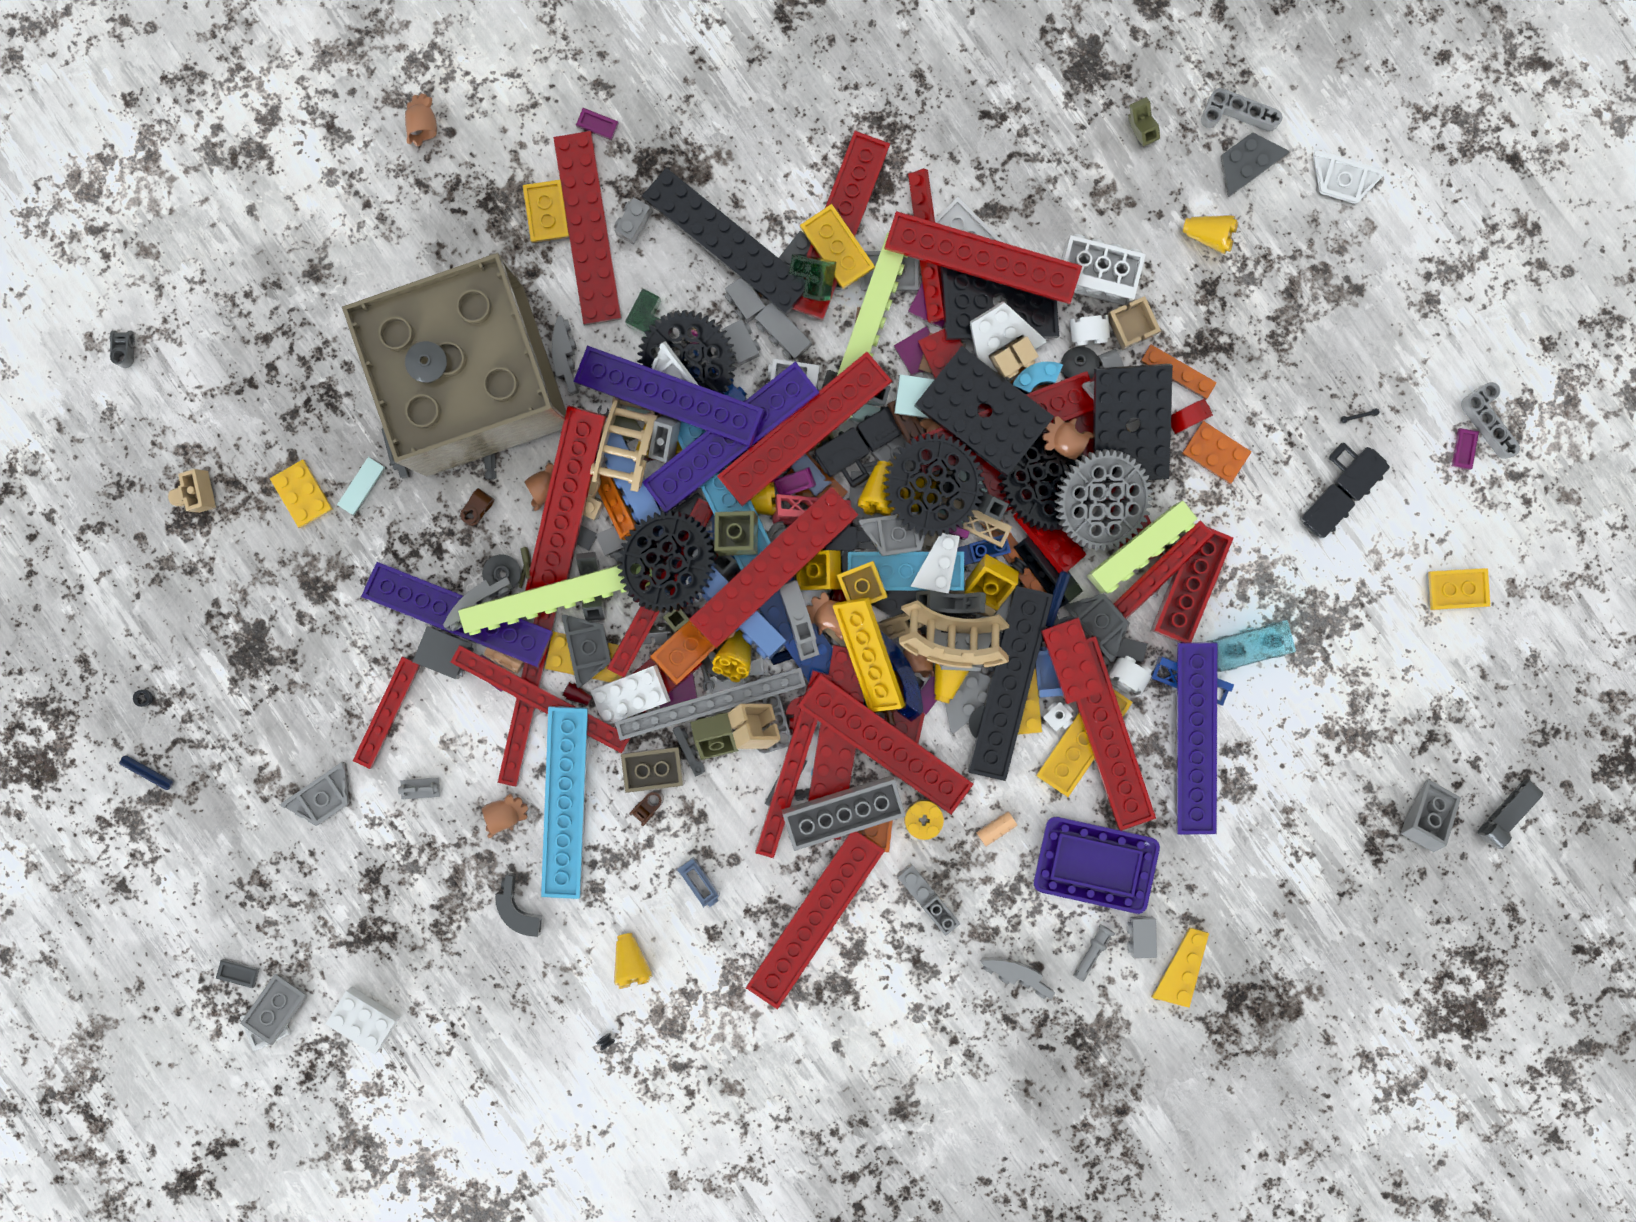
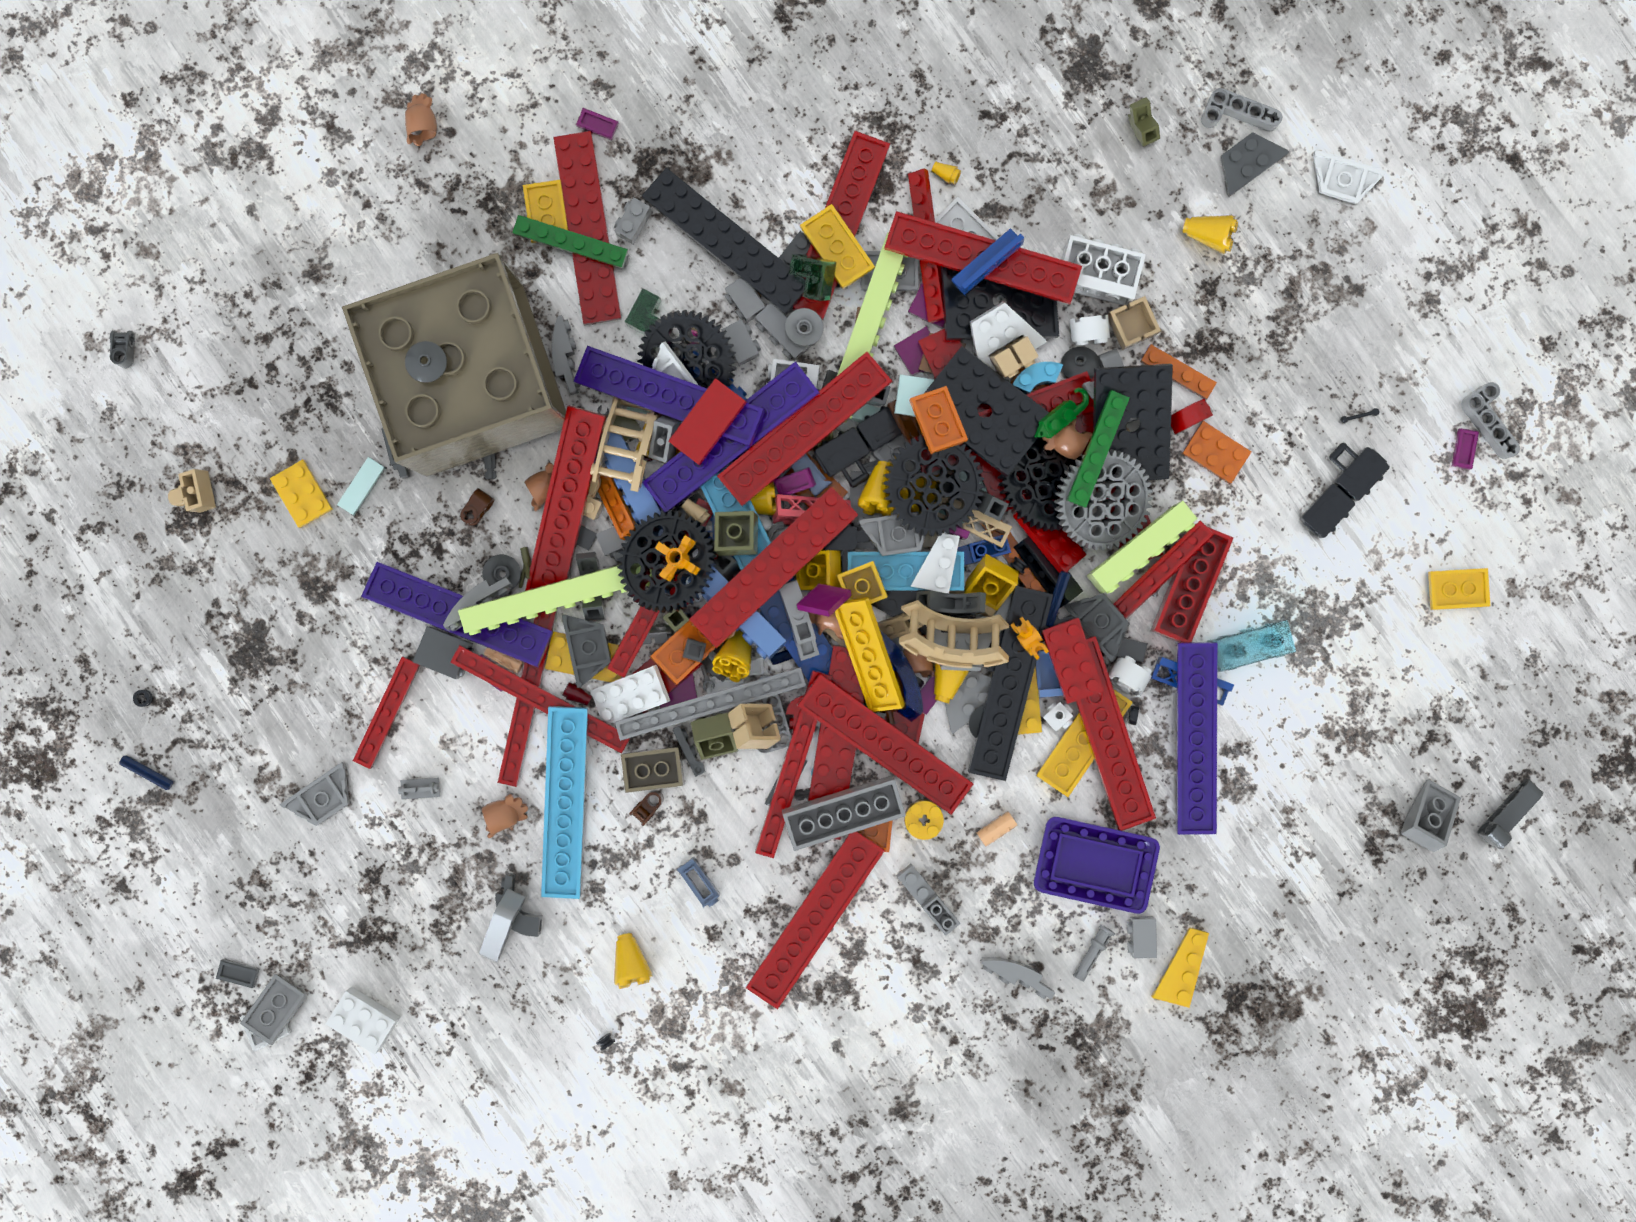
(501, 925): none -> beam
(570, 241): none -> green plate
(684, 562): none -> light orange pin
(694, 650): none -> dark grey tile
(695, 511): none -> tan cone
(707, 421): none -> red tile
(804, 318): none -> light grey dish
(824, 600): none -> magenta tile
(938, 419): none -> orange plate
(947, 172): none -> yellow cone
(988, 261): none -> blue fence
(1029, 638): none -> light orange pin
(1061, 416): none -> green plate
(1098, 449): none -> green plate
(1133, 716): none -> black tile

